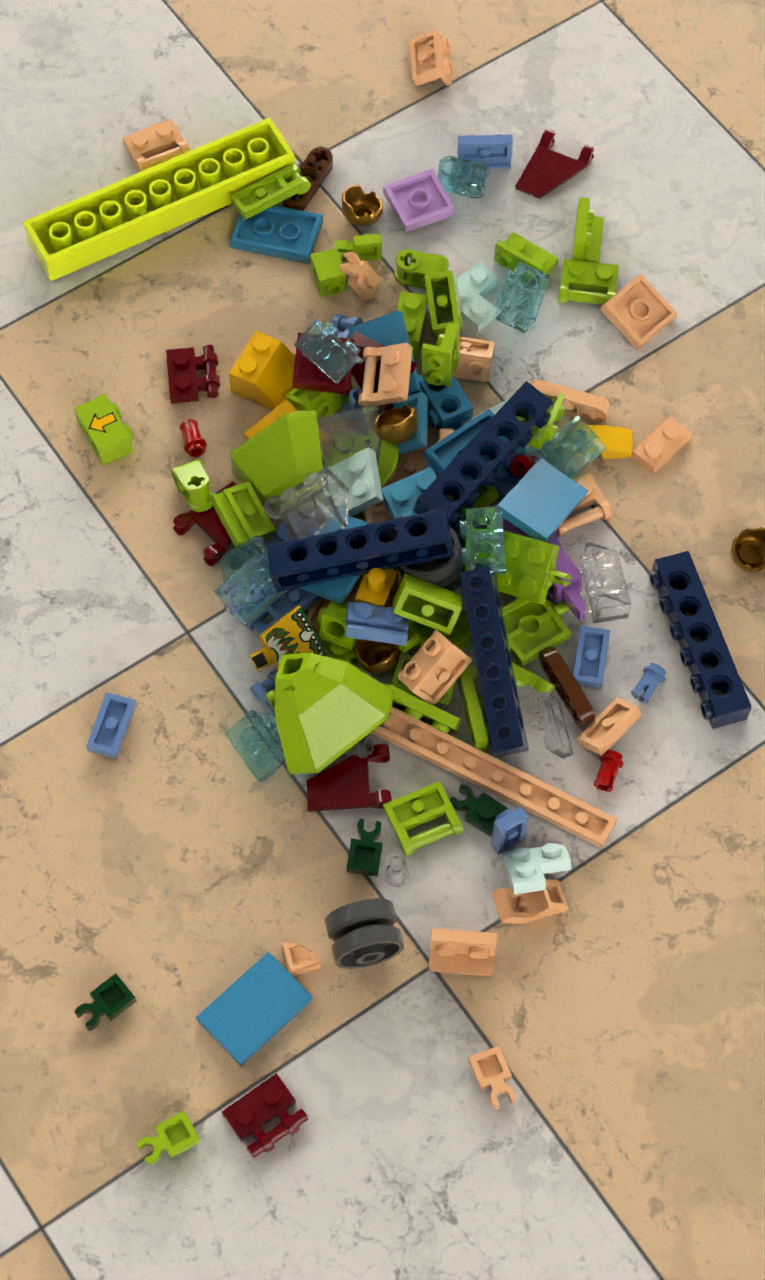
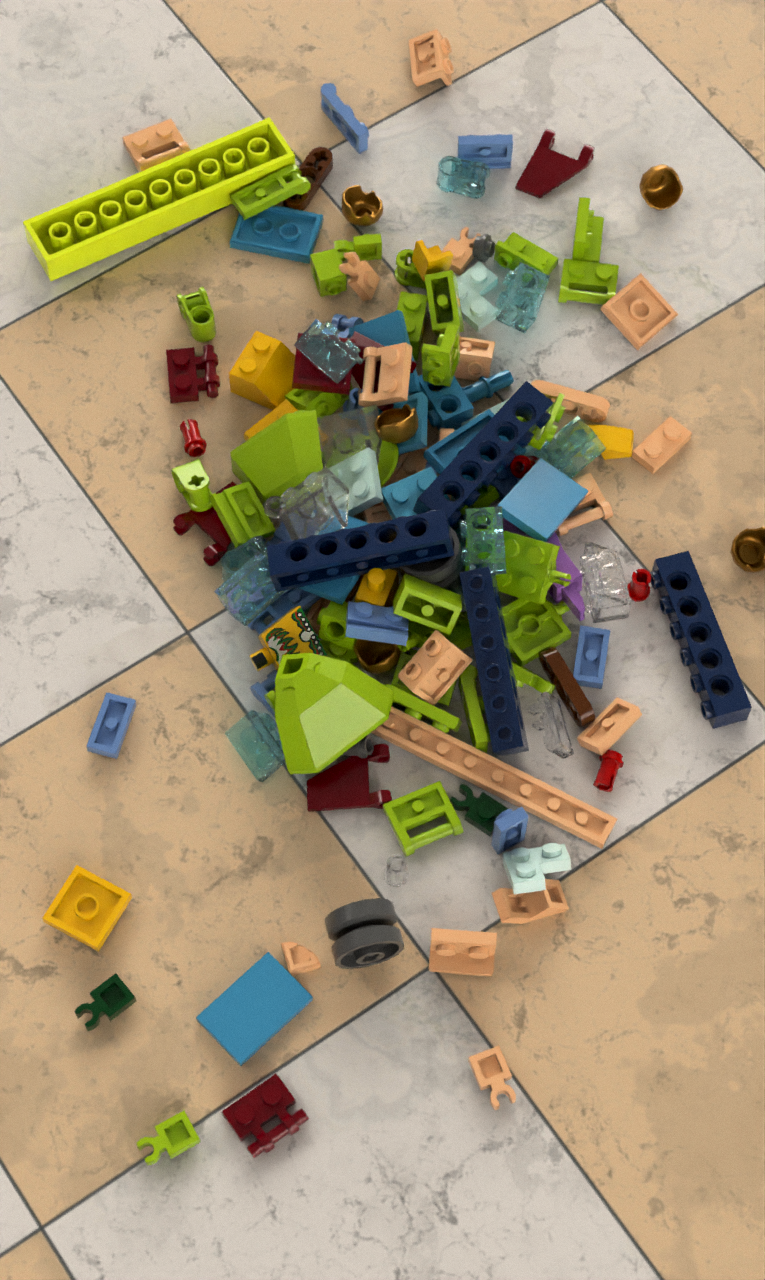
(87, 908): none -> yellow plate
(104, 429): lime brick -> none
(198, 314): none -> lime piece
(344, 118): none -> medium blue plate
(365, 853): dark green plate -> none
(419, 200): lavender plate -> none
(430, 259): none -> yellow panel
(461, 250): none -> light nougat plate
(483, 247): none -> dark grey plate
(487, 386): none -> dark azure axle
(639, 586): none -> red pin
(649, 681): medium blue pin -> none
(660, 187): none -> pearl gold hair

